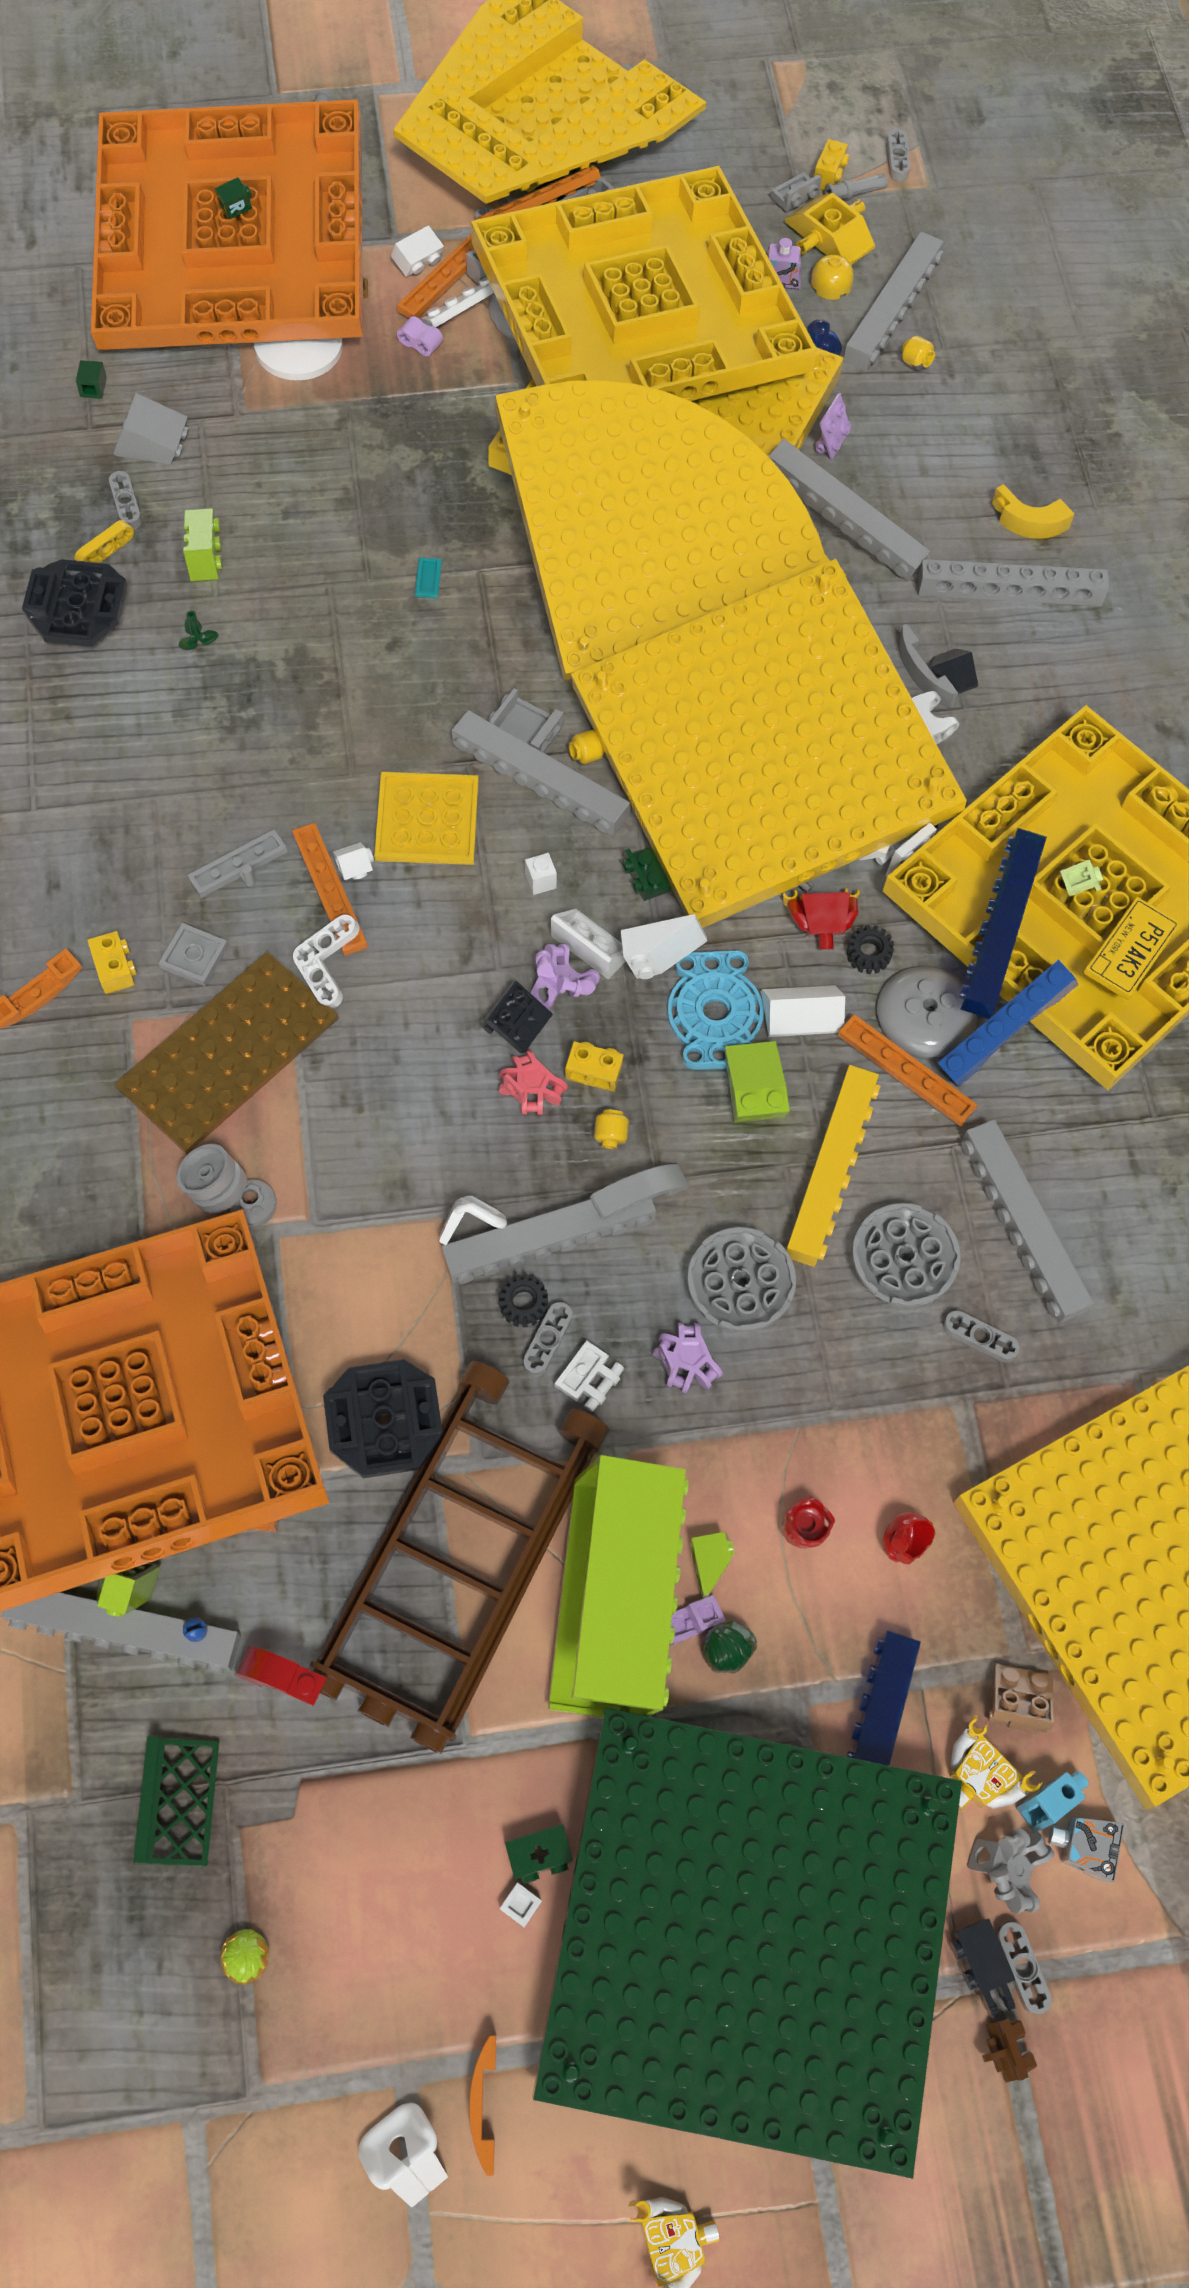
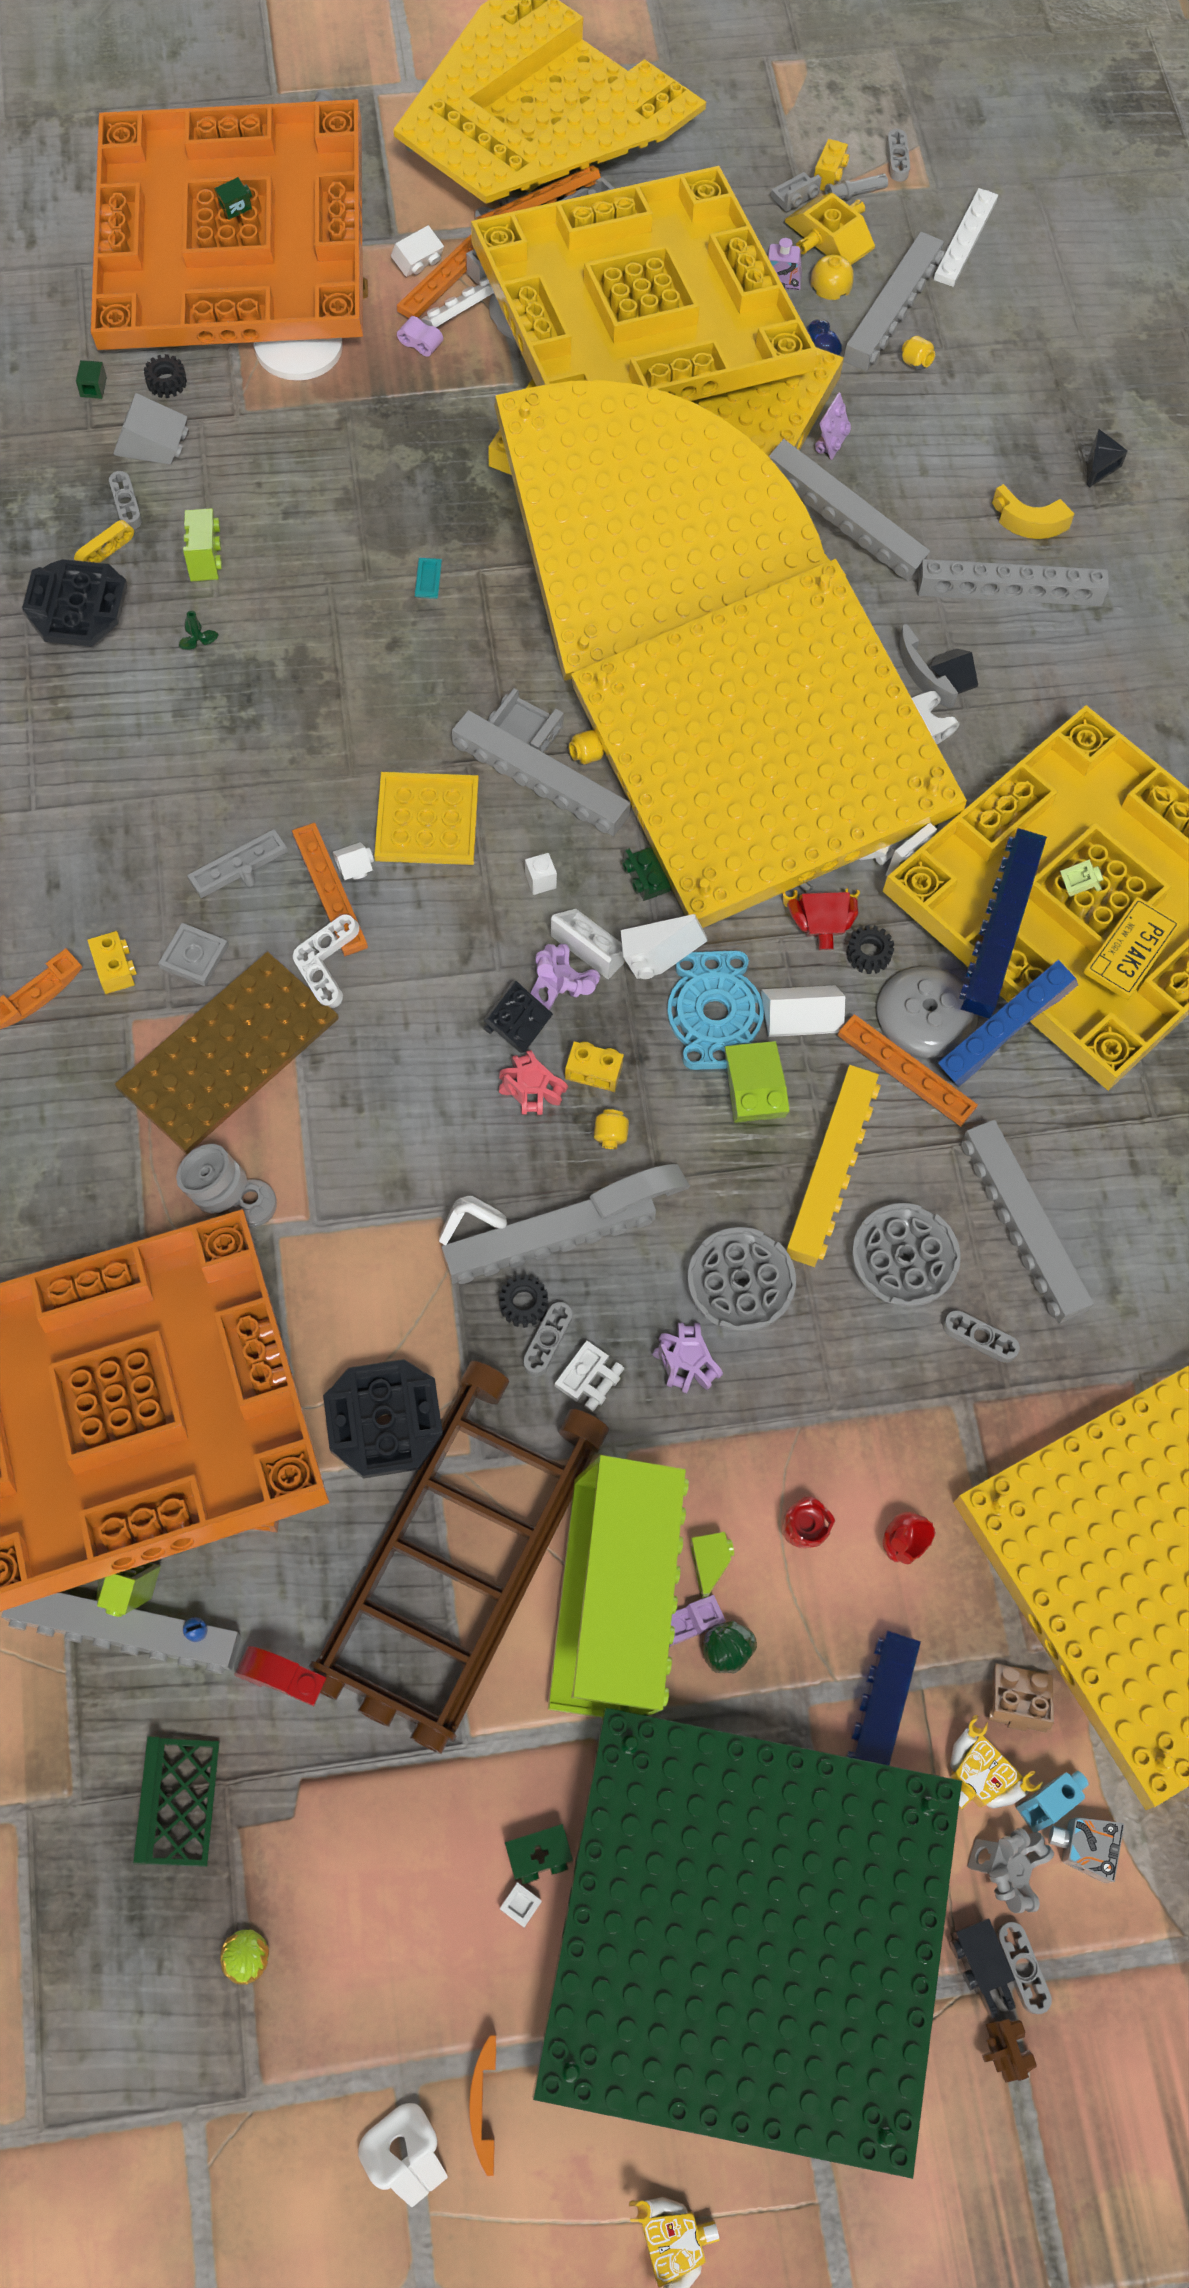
(168, 385): none -> black tyre
(966, 237): none -> white plate
(1104, 458): none -> black slope

